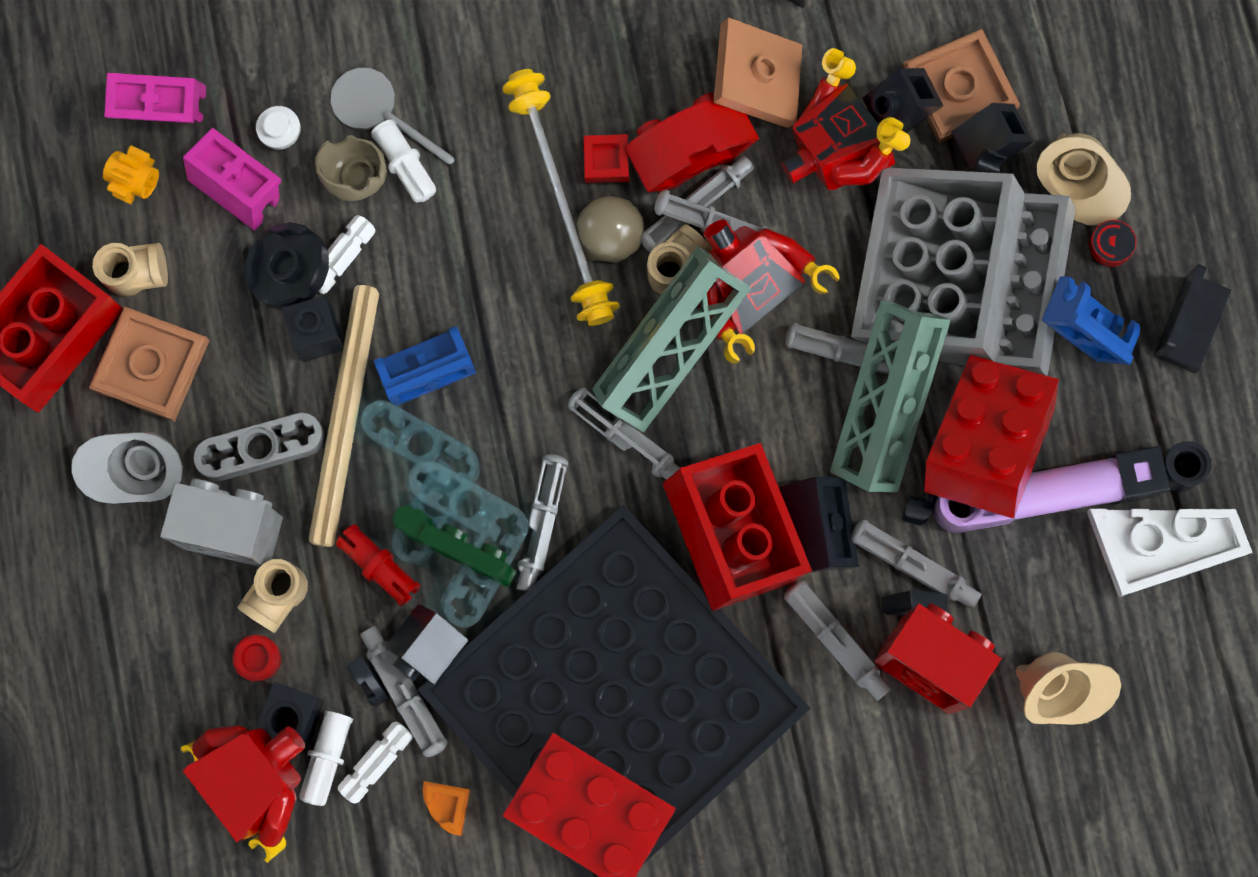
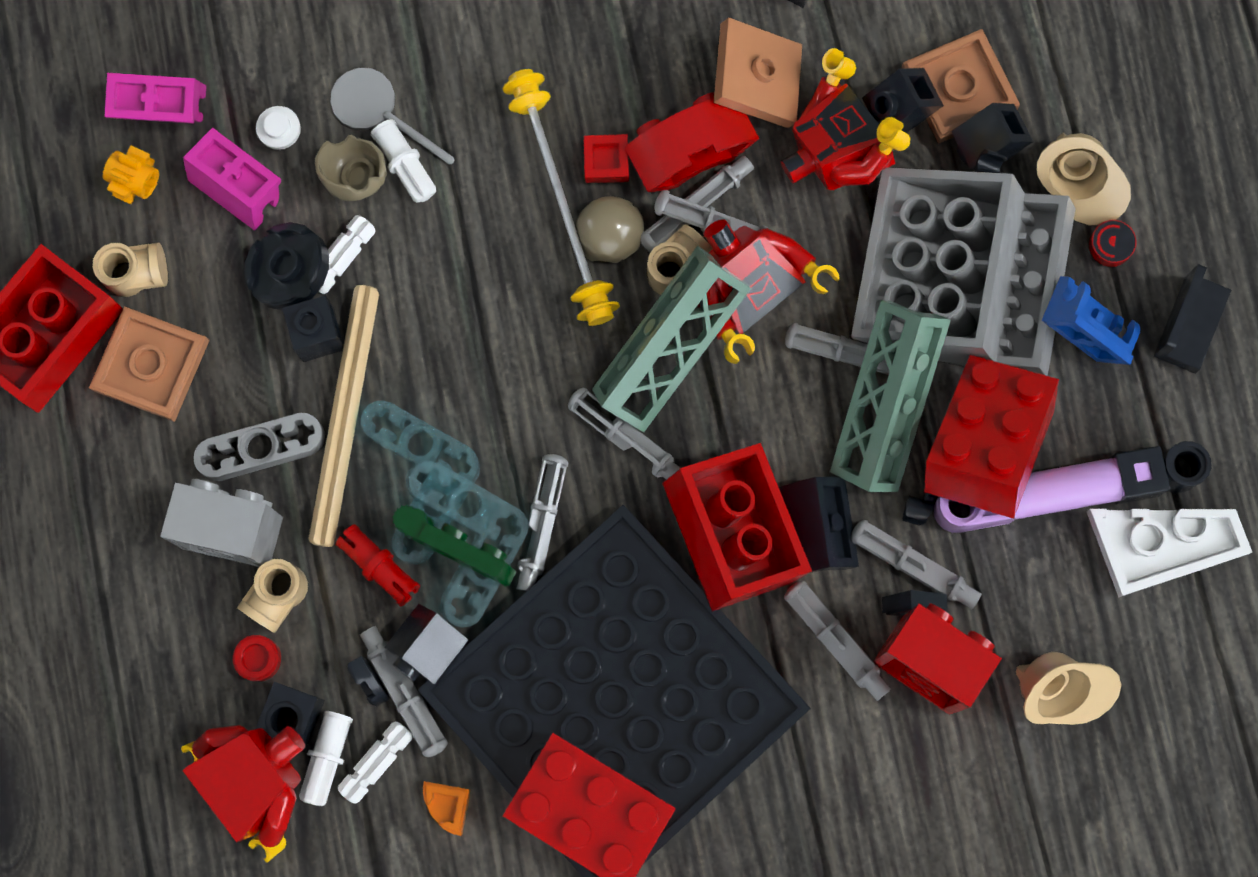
(127, 467): light grey piece -> none
(425, 367): blue hinge -> none

